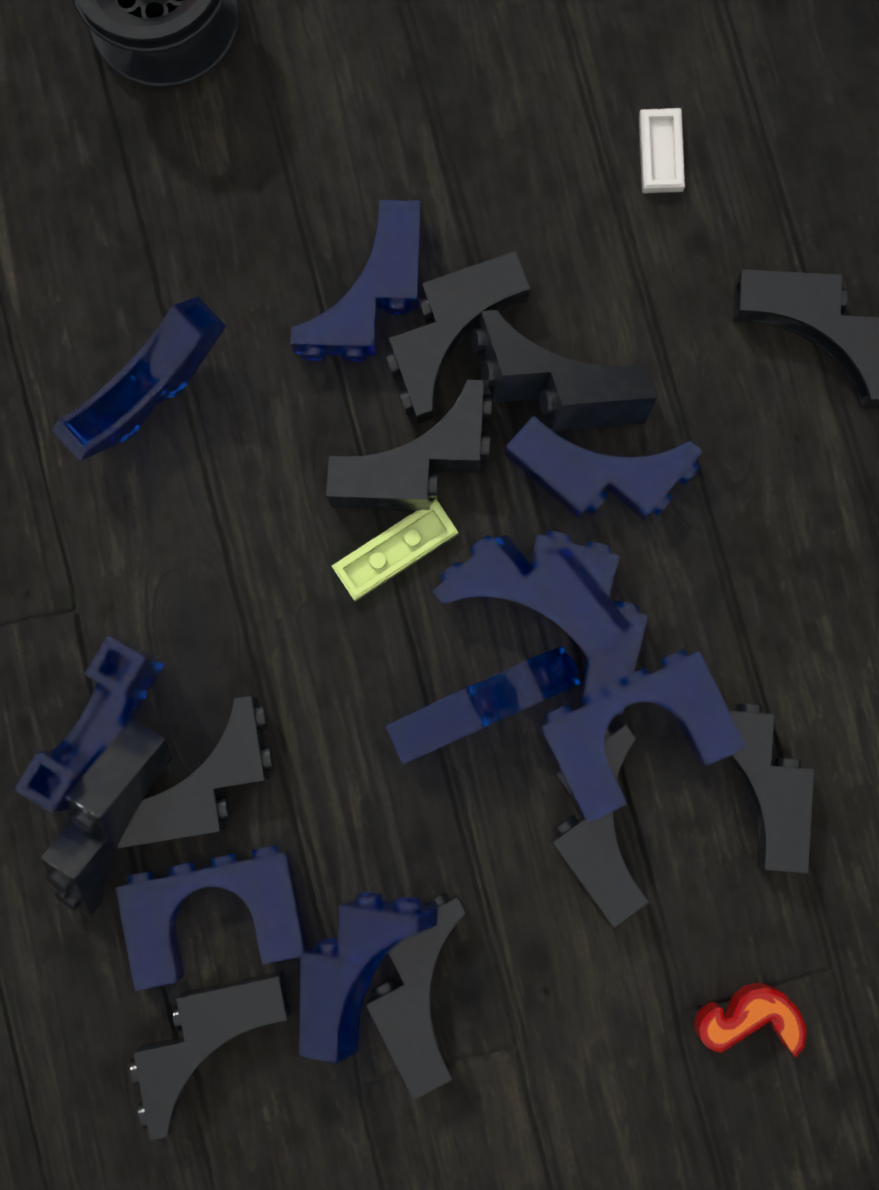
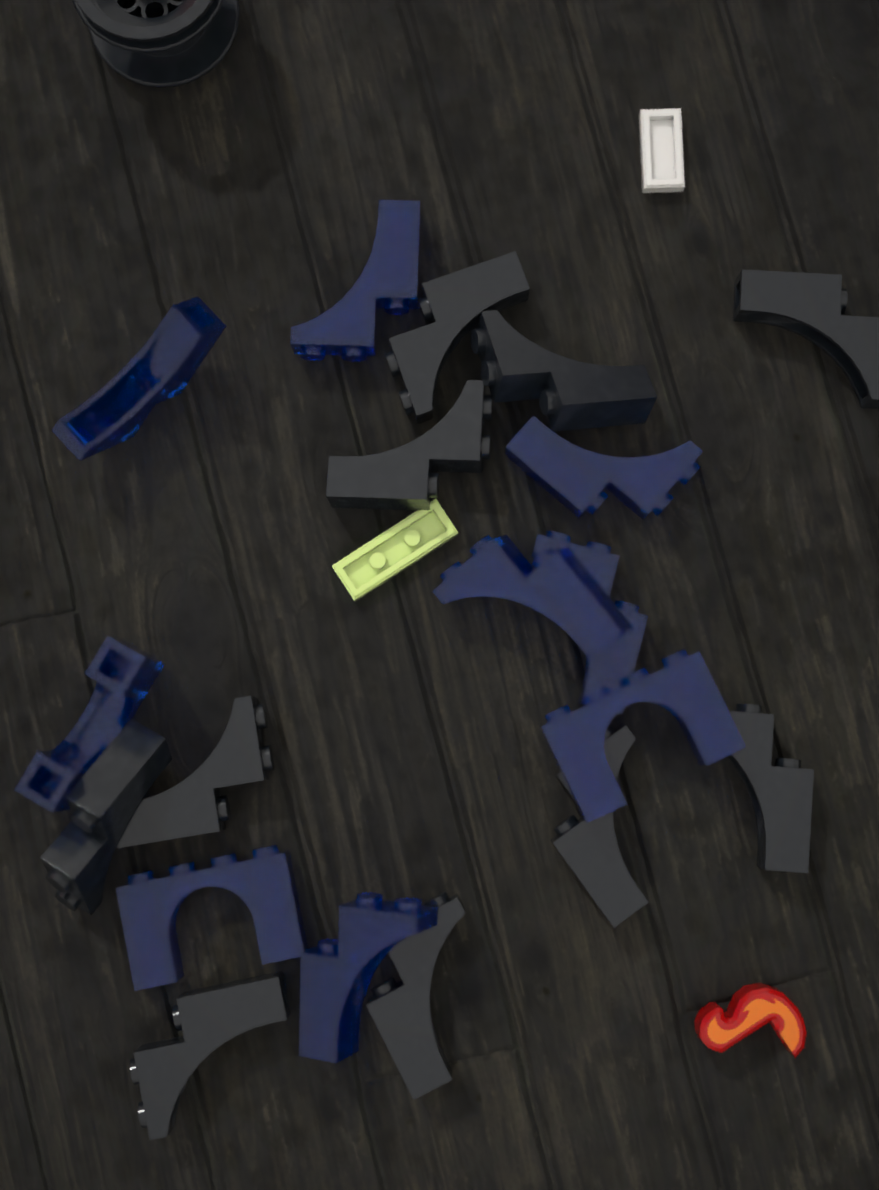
(483, 704): clear blue arch -> none

